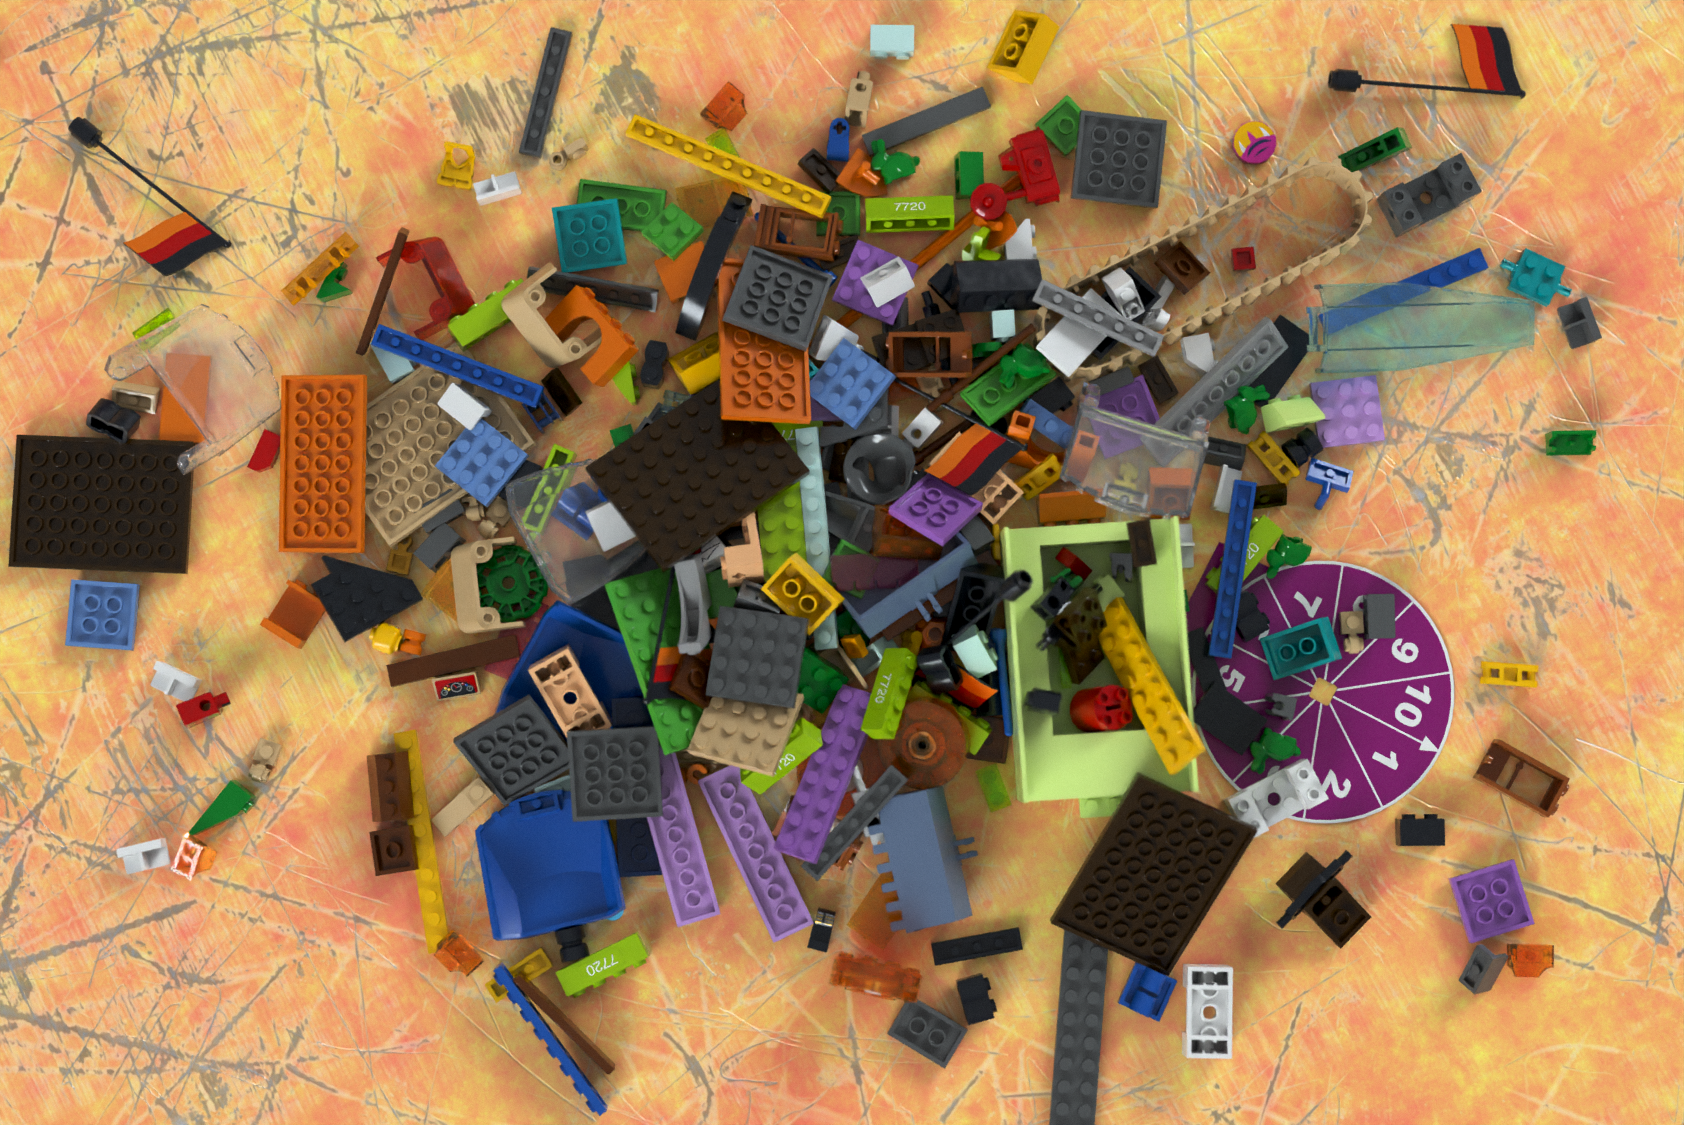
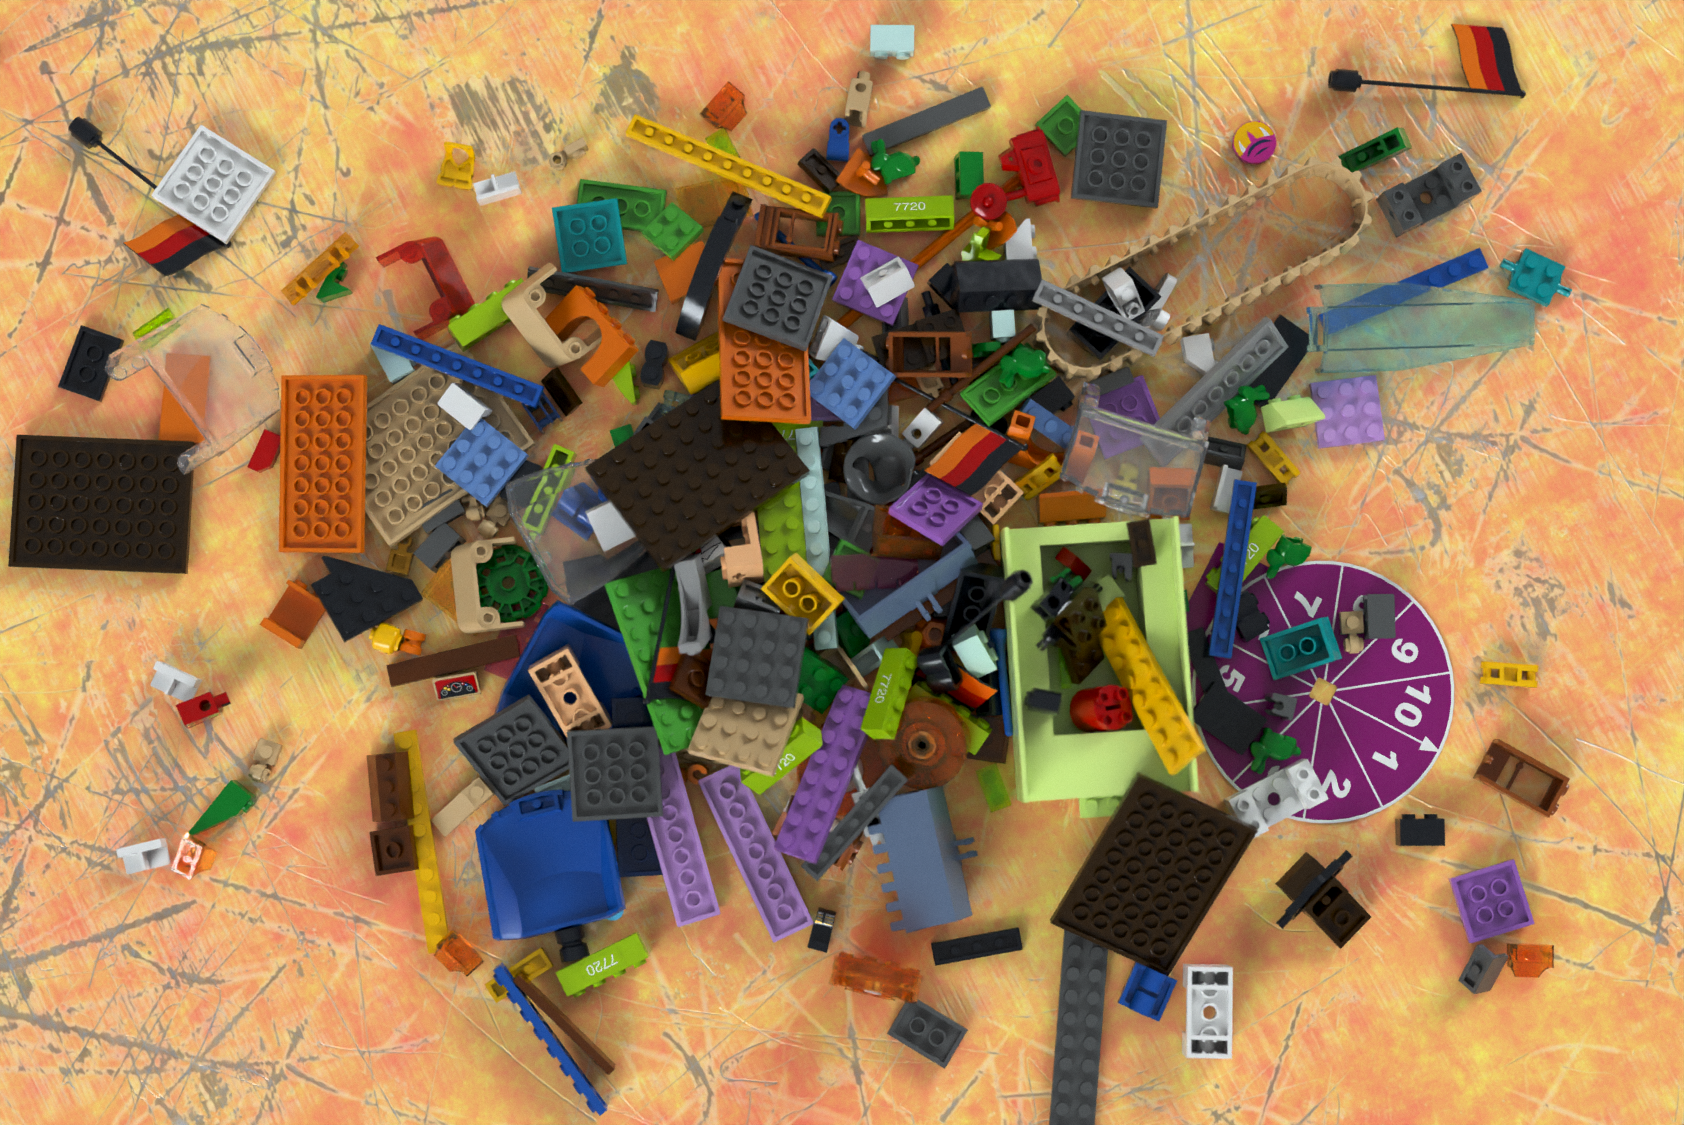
(86, 364): none -> black tile
(102, 615): medium blue plate -> none
(113, 420): black brick -> none
(136, 396): tan slope -> none
(213, 184): none -> white plate
(382, 291): reddish brown tile -> none
(545, 92): dark grey tile -> none
(854, 646): light orange plate -> none
(871, 916): clear yellow piece -> none
(975, 998): black brick -> none
(1023, 46): yellow slope -> none
(1071, 341): white tile -> none
(1158, 379): dark brown plate -> none
(1182, 268): reddish brown plate -> none
(1243, 259): red plate -> none
(1302, 447): black wheel -> none
(1330, 477): blue plate -> none
(1570, 442): green hinge -> none
(1579, 323): dark grey panel -> none

